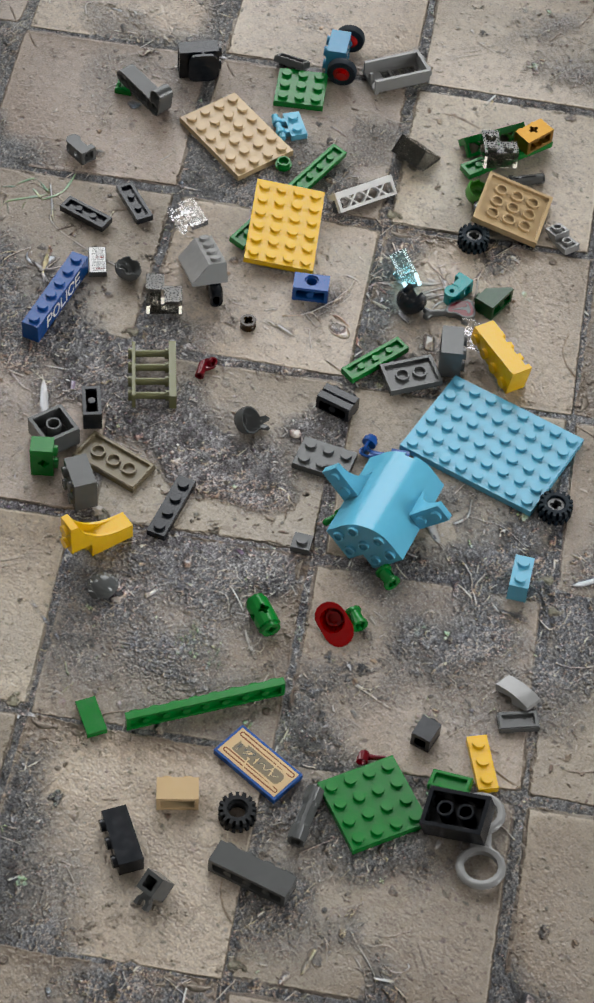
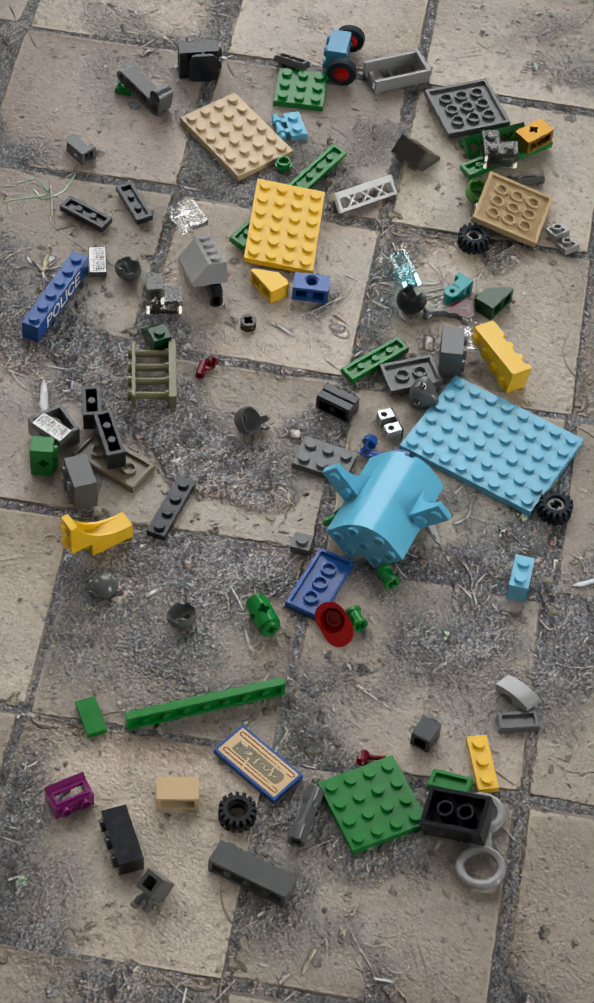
(51, 428): none -> tile
(69, 795): none -> magenta window
(109, 439): none -> black brick
(156, 336): none -> dark green slope
(181, 615): none -> dark grey hair
(270, 284): none -> yellow slope
(319, 582): none -> blue tile
(392, 426): none -> flat silver piece
(423, 393): none -> dark grey piece
(467, 108): none -> dark grey plate

